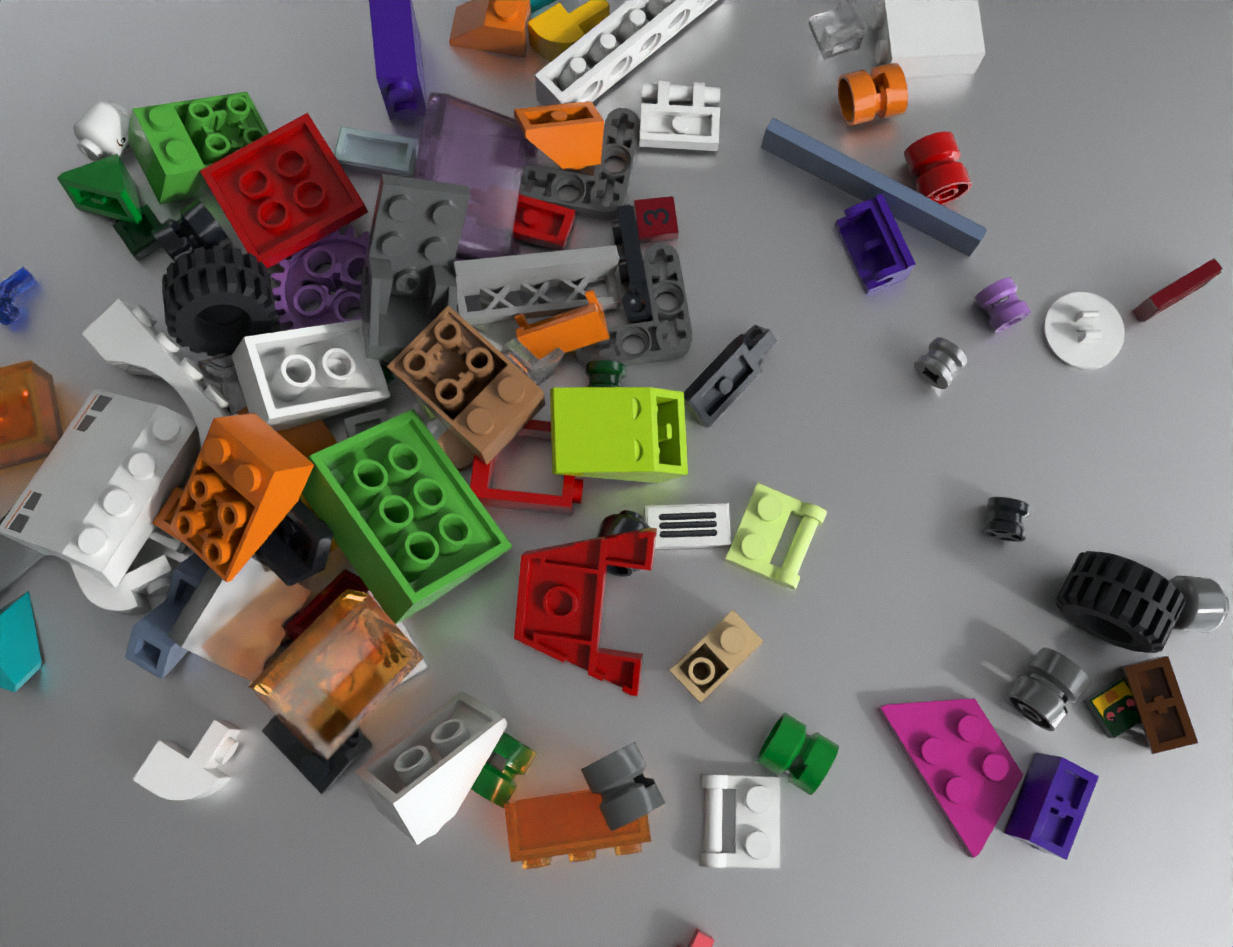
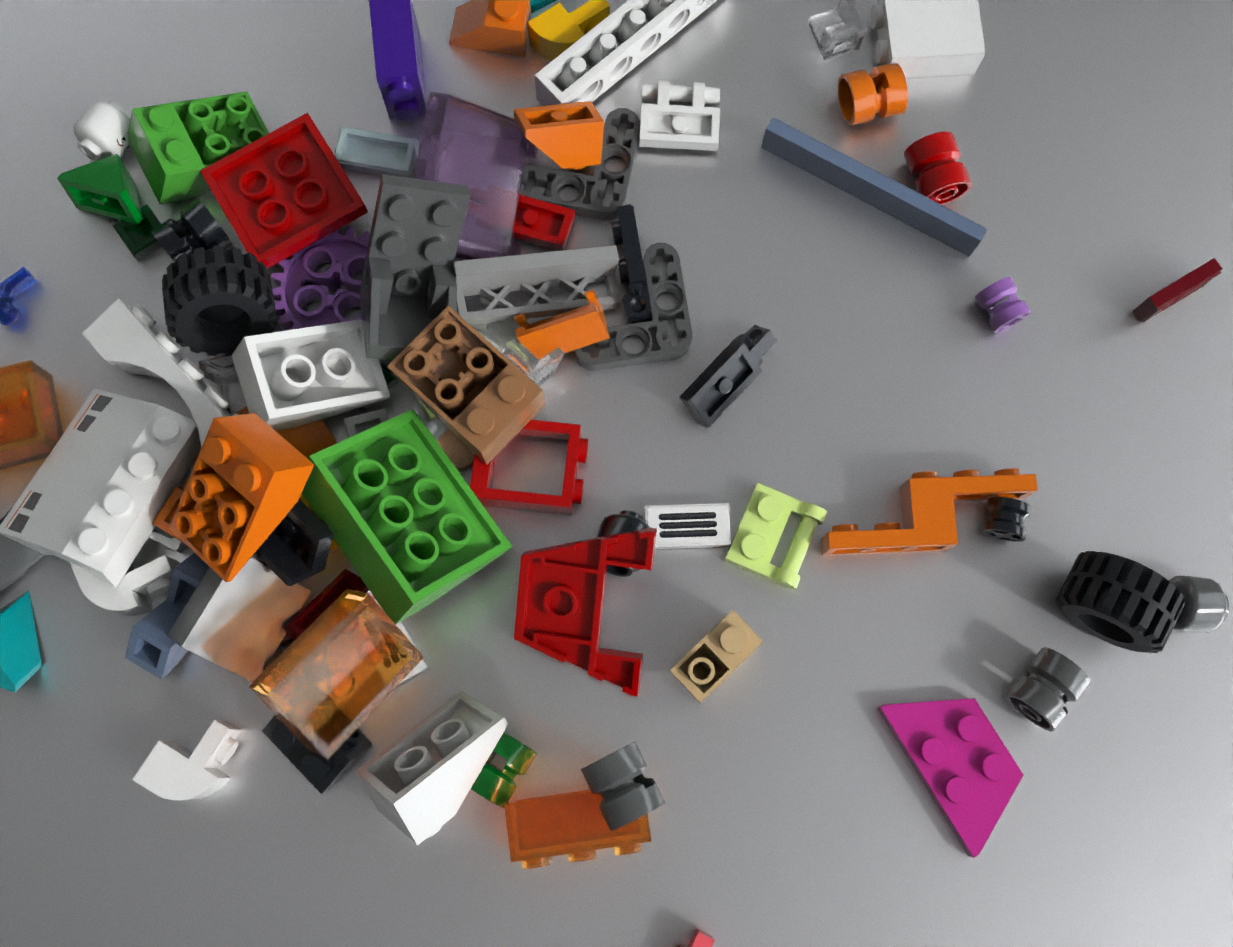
(605, 373): dark green wheel -> none
(618, 433): lime slope -> none
(656, 219): dark red tile -> none
(754, 821): white plate -> none
(798, 754): green wheel -> none
(875, 244): dark purple hinge -> none
(928, 512): none -> orange bracket
(940, 363): flat silver wheel -> none
(1051, 804): dark purple hinge -> none
(1083, 330): white piece -> none
(1114, 708): dark green tile -> none
(1160, 704): reddish brown hinge -> none

